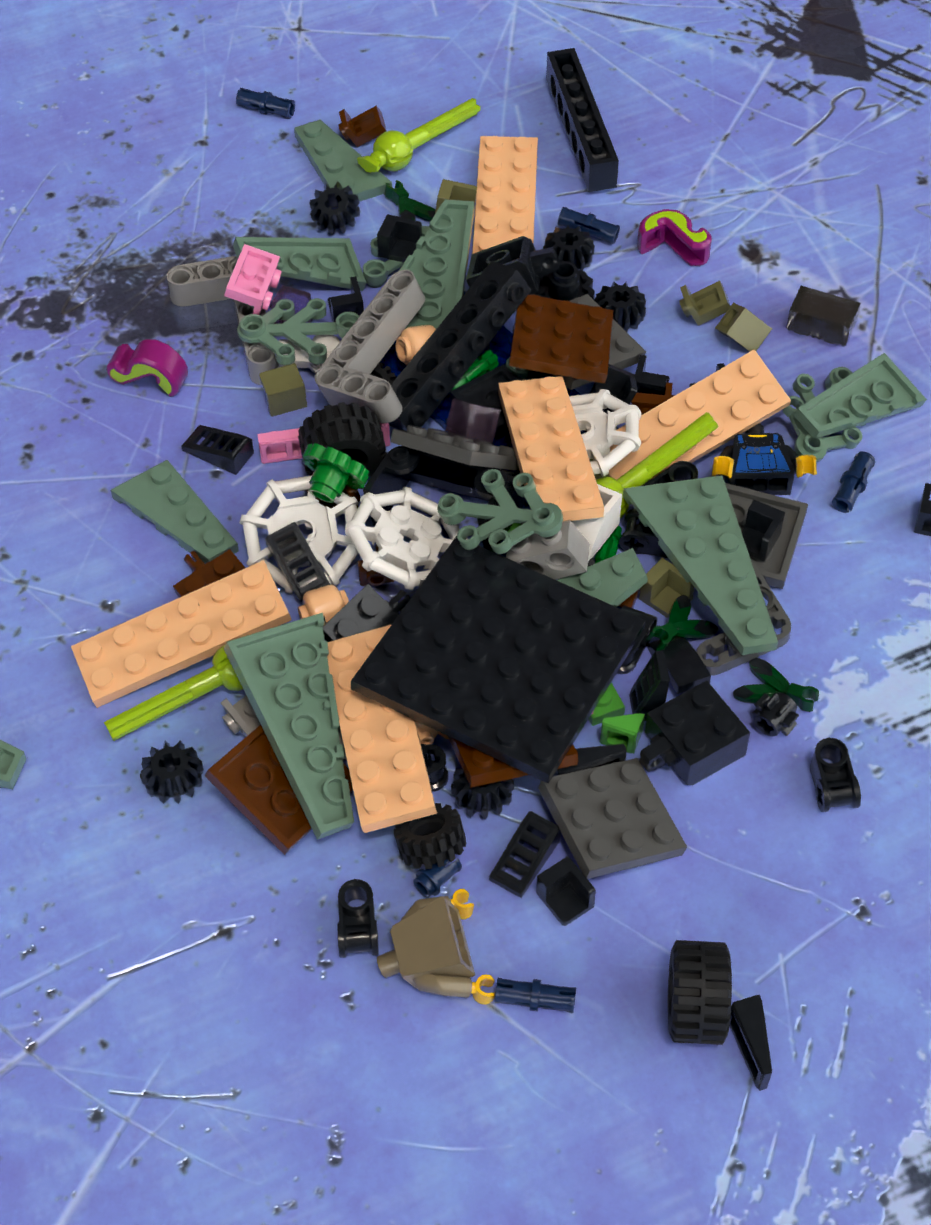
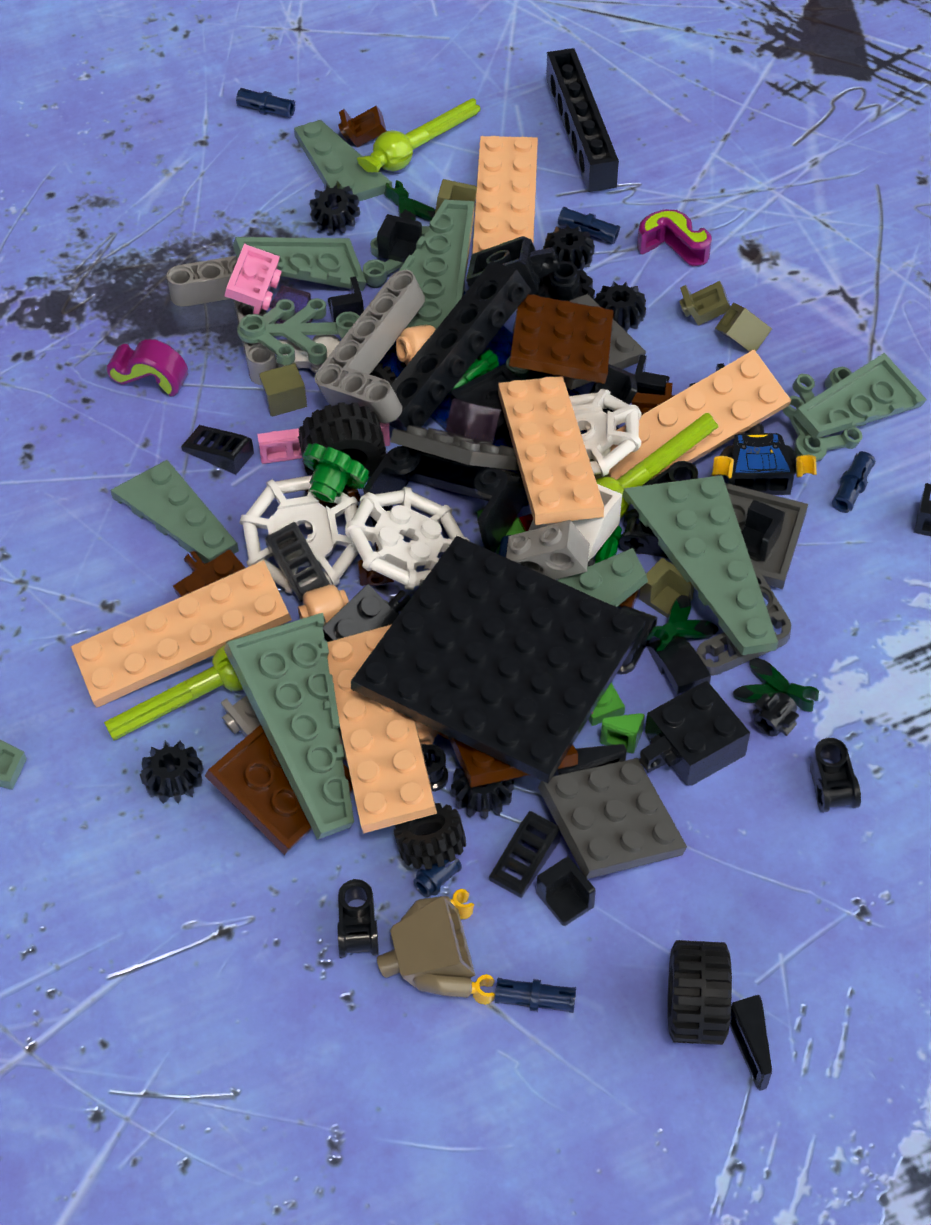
(541, 519): sand green plant -> none
(651, 686): black slope -> none
(823, 316): clear smoke brick -> none

